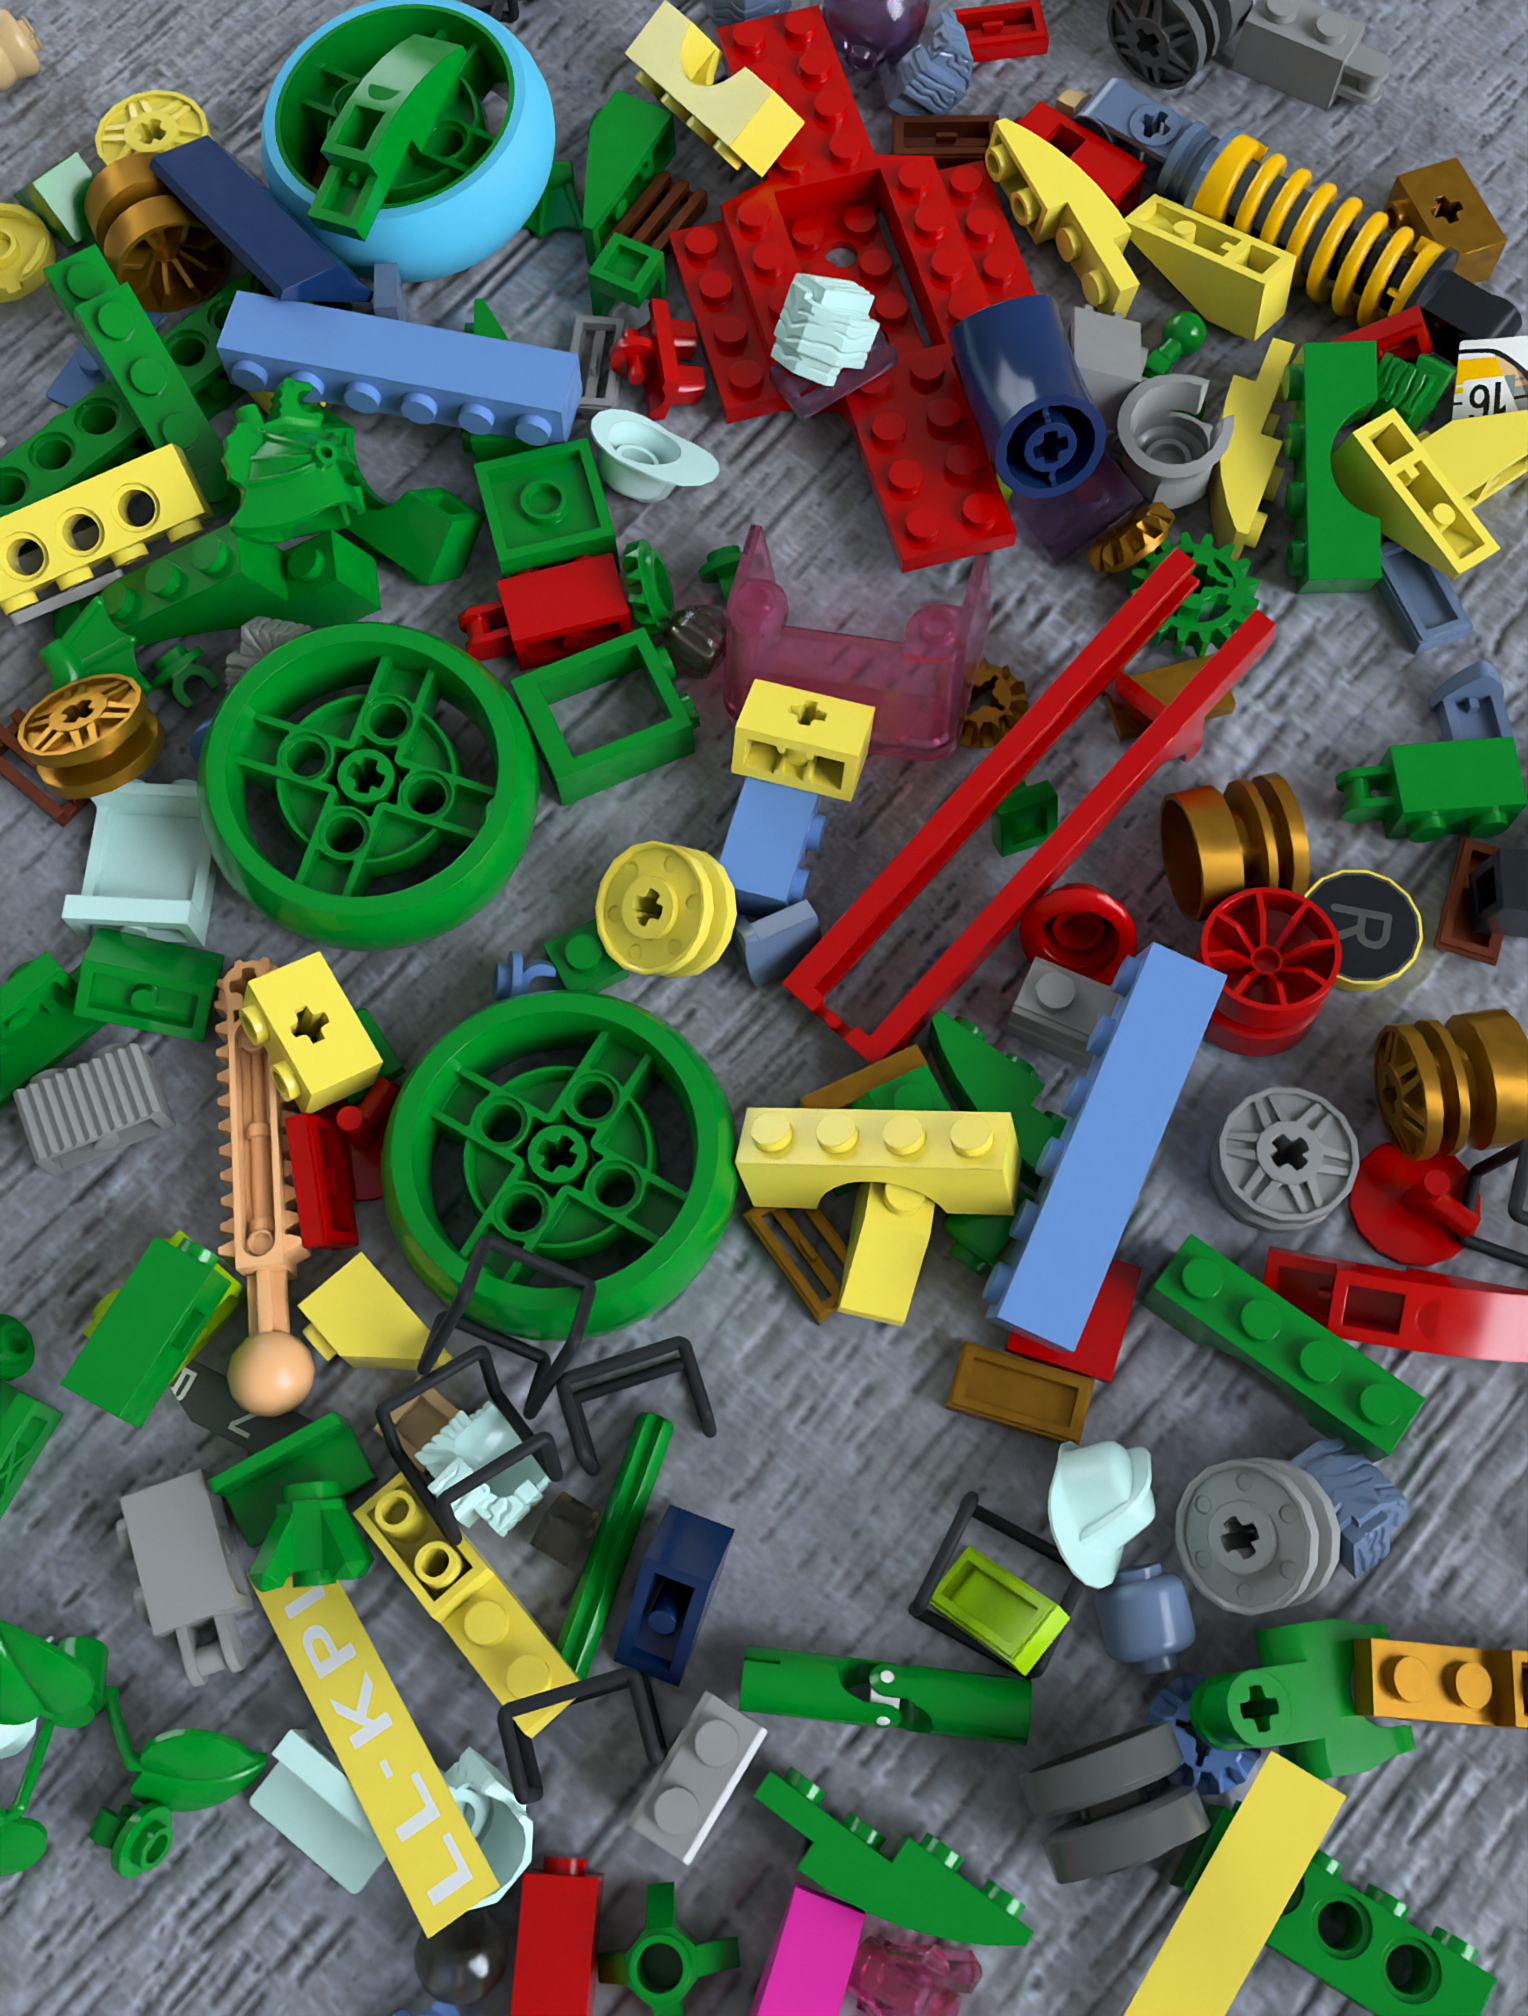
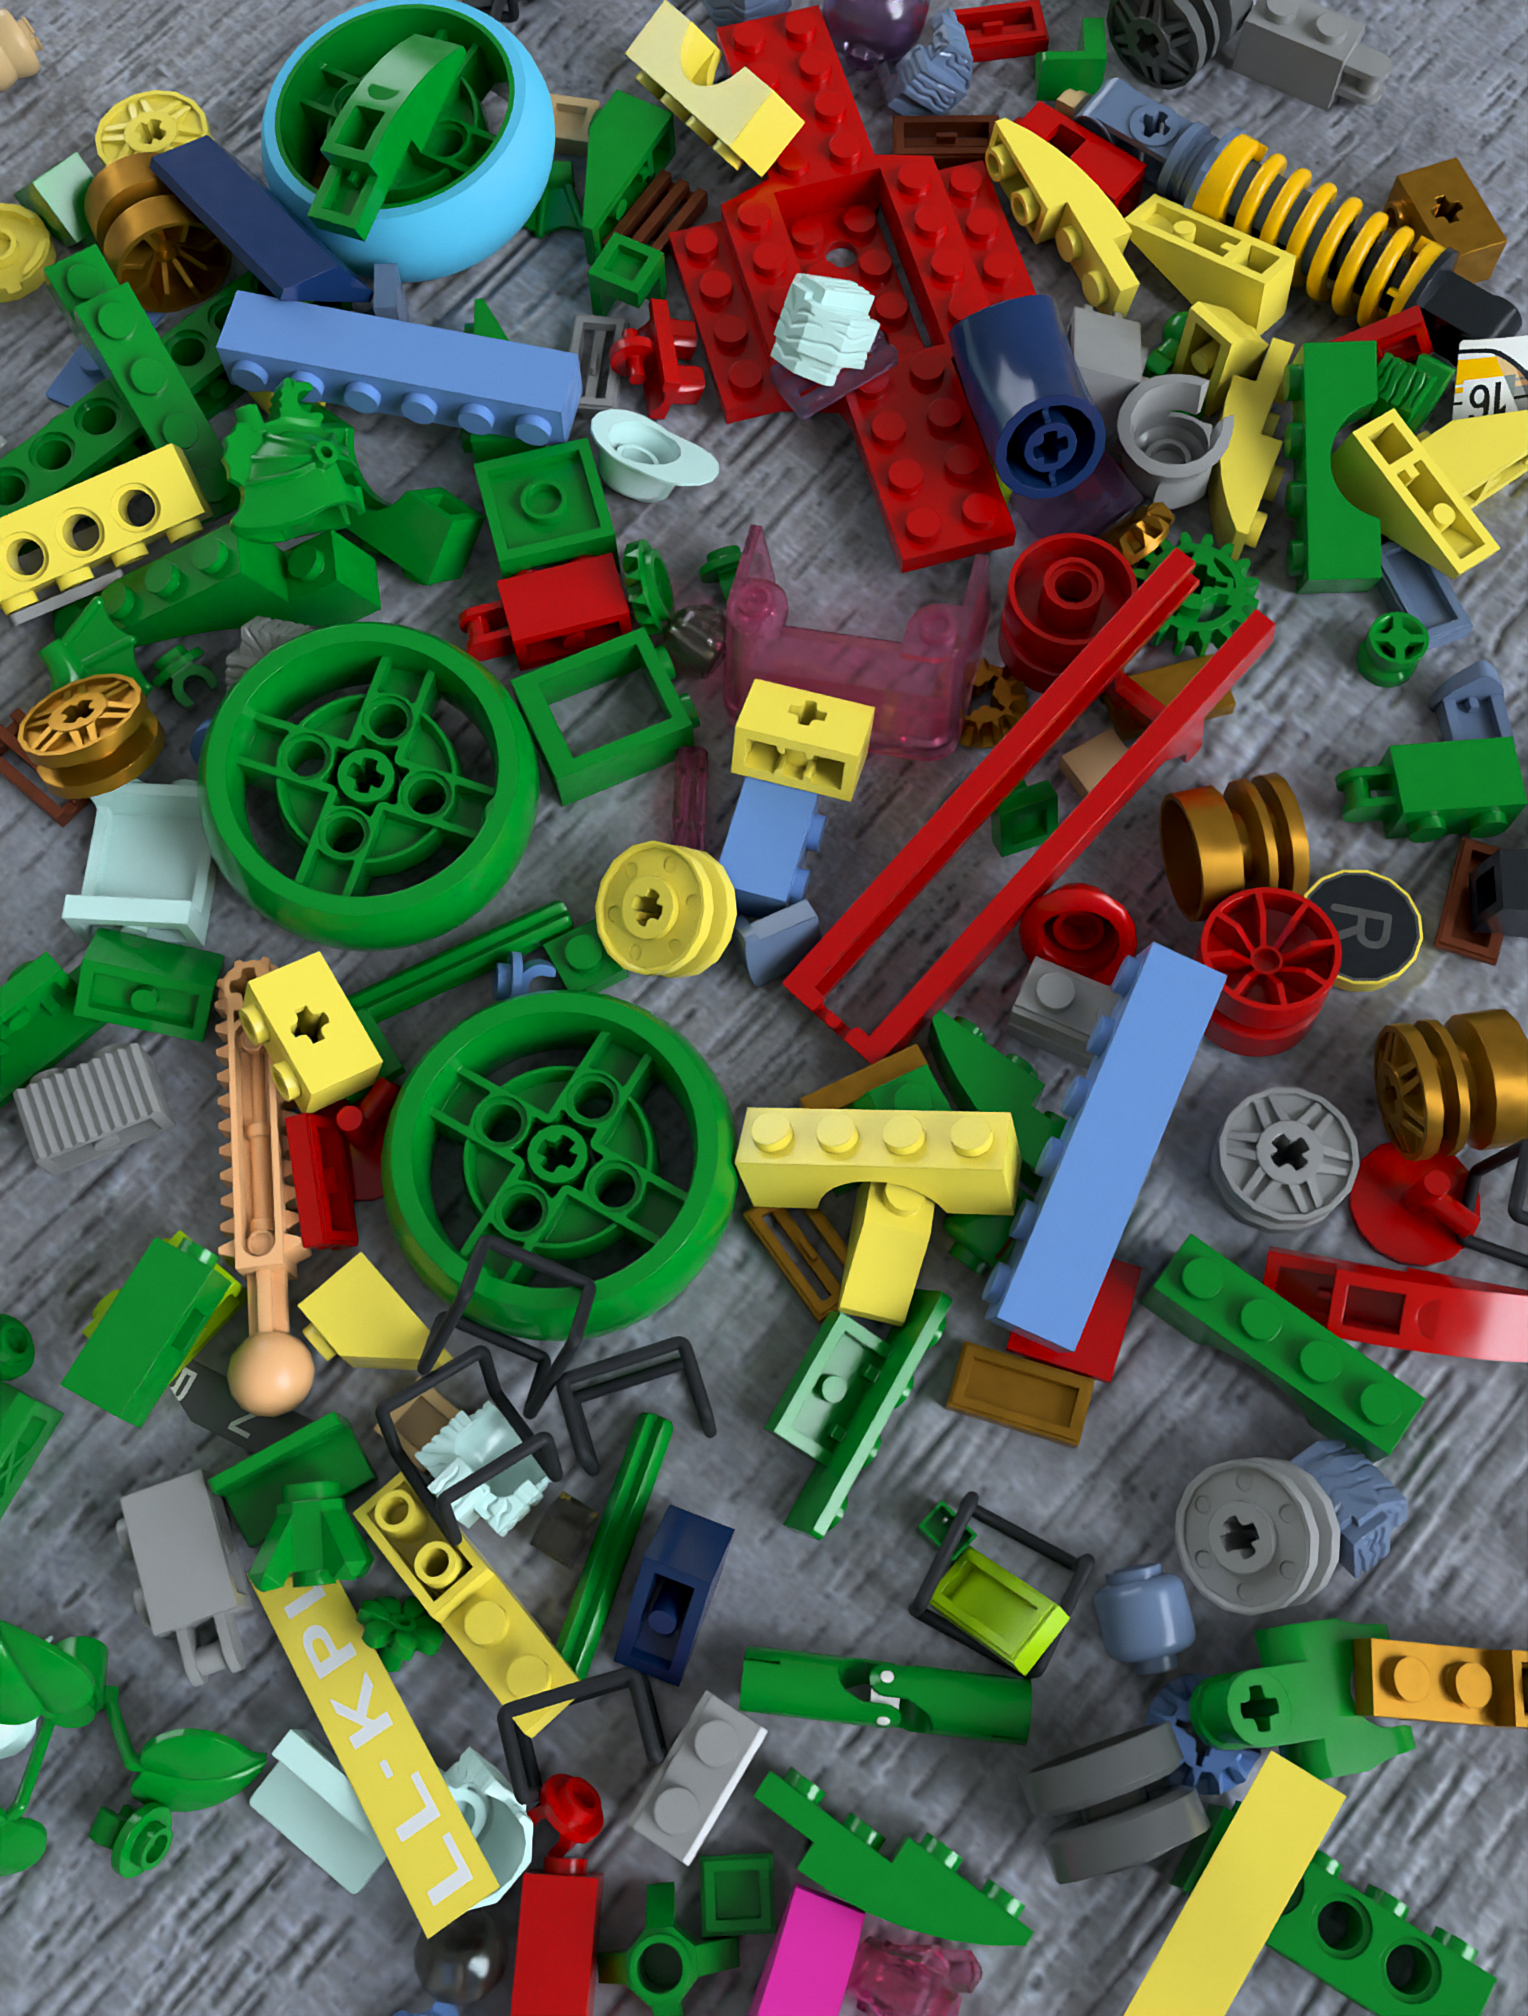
(399, 1629): none -> green plant
(462, 962): none -> green axle
(571, 1809): none -> red plate
(572, 122): none -> tan tile
(690, 797): none -> clear pink axle
(737, 1894): none -> green tile
(844, 1400): none -> green bracket
(936, 1526): none -> green piece
(1058, 602): none -> red wheel
(1073, 69): none -> green panel
(1092, 761): none -> tan tile
(1098, 1506): light aqua piece -> none
(1216, 348): none -> light yellow slope
(1404, 638): none -> green wheel

